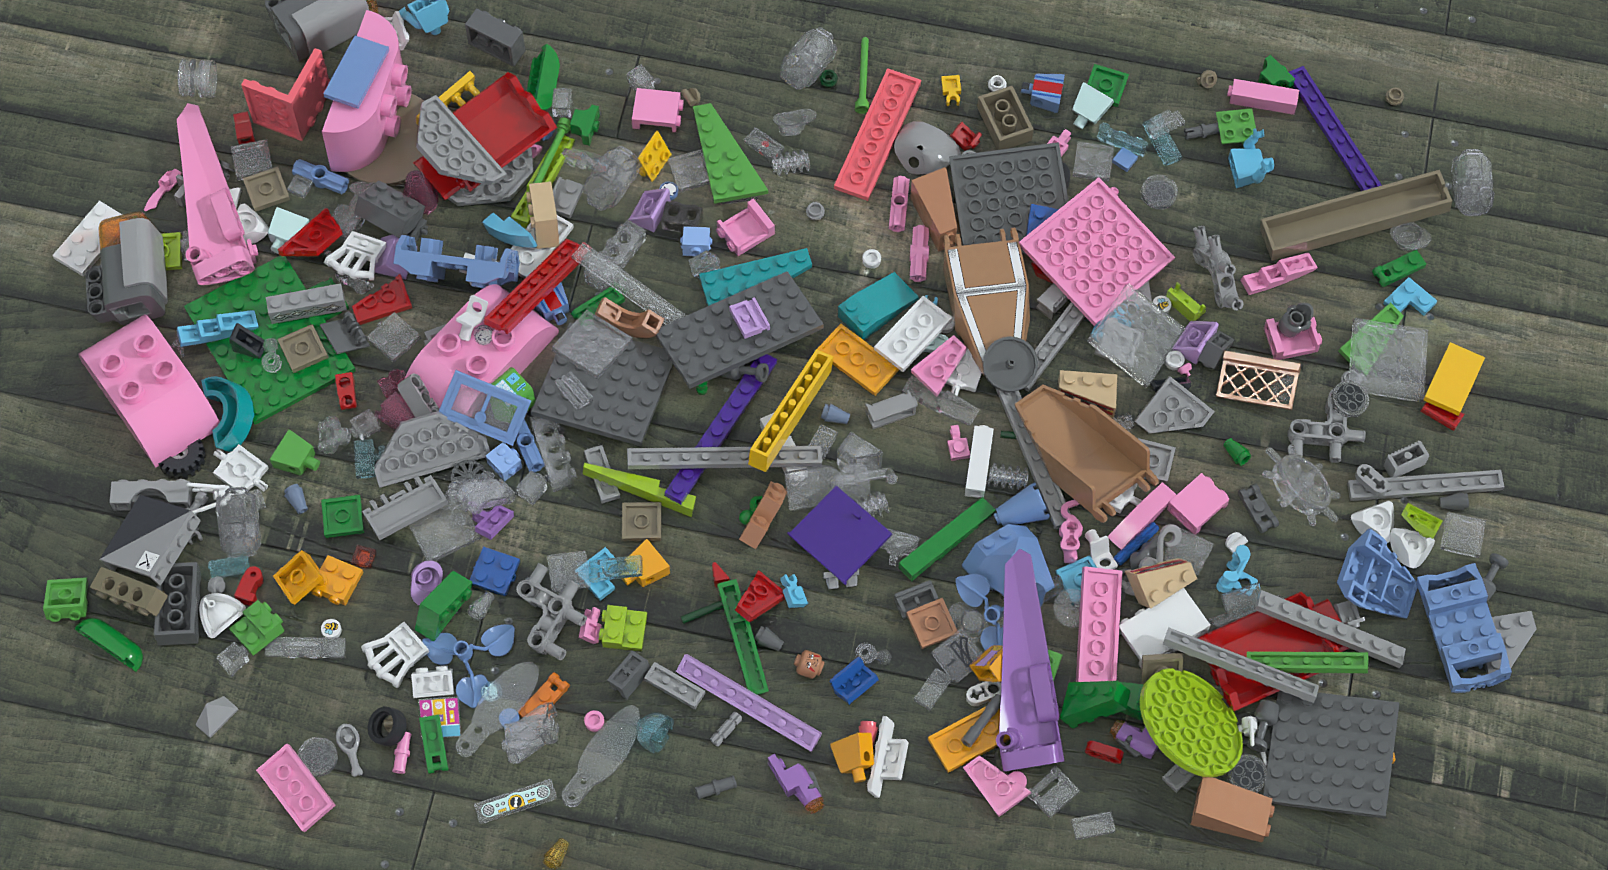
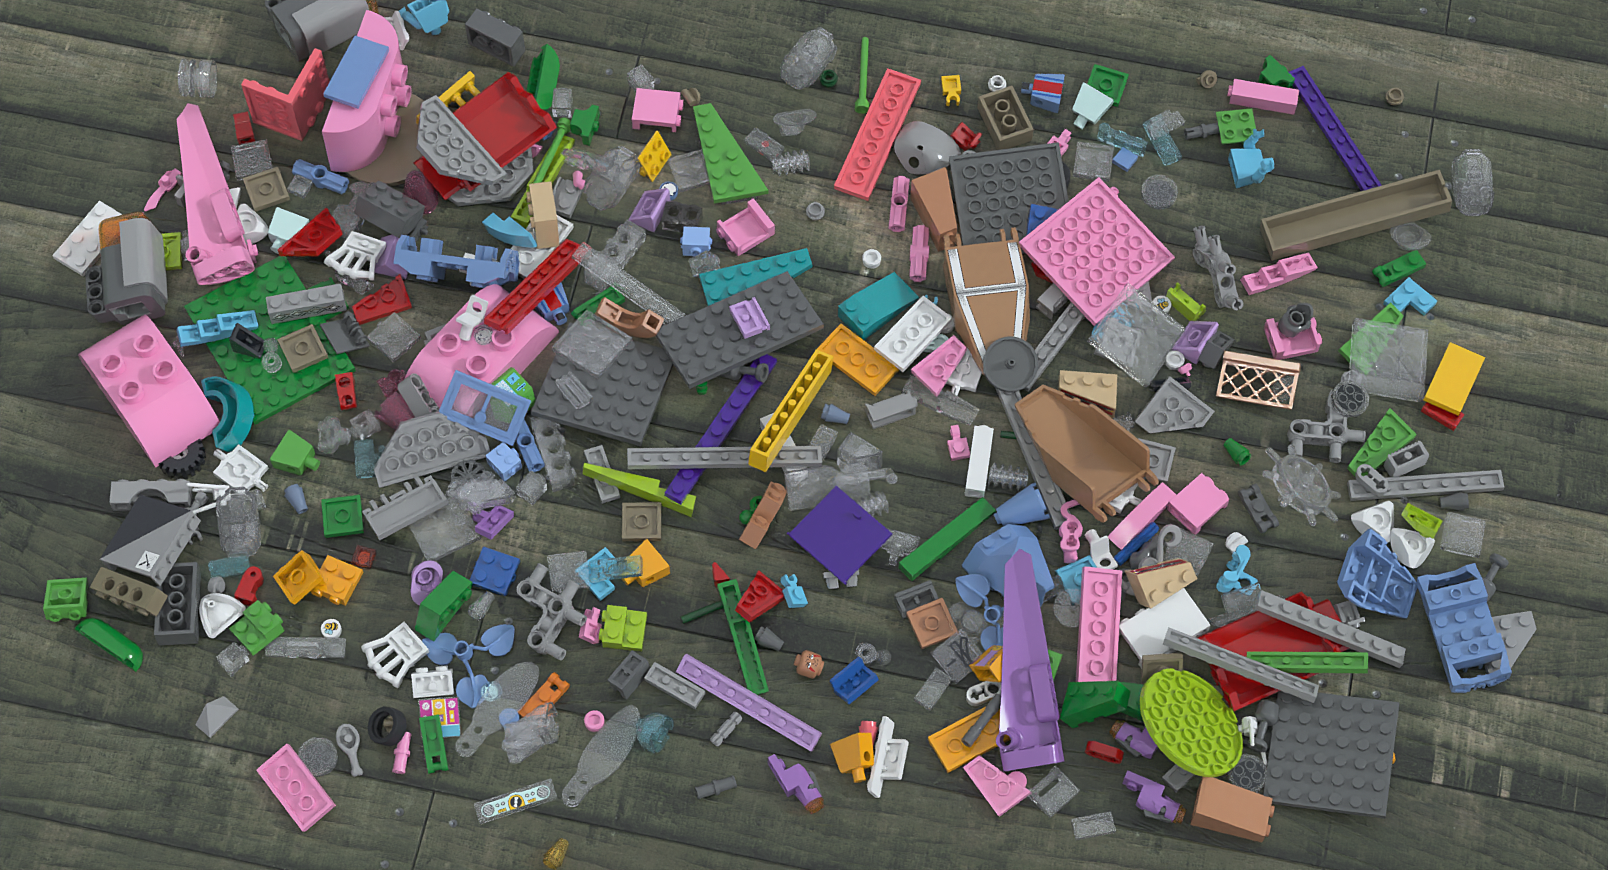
(577, 179): none -> bright pink arm
(1151, 799): none -> medium lavender plate
(1387, 438): none -> bright green wing

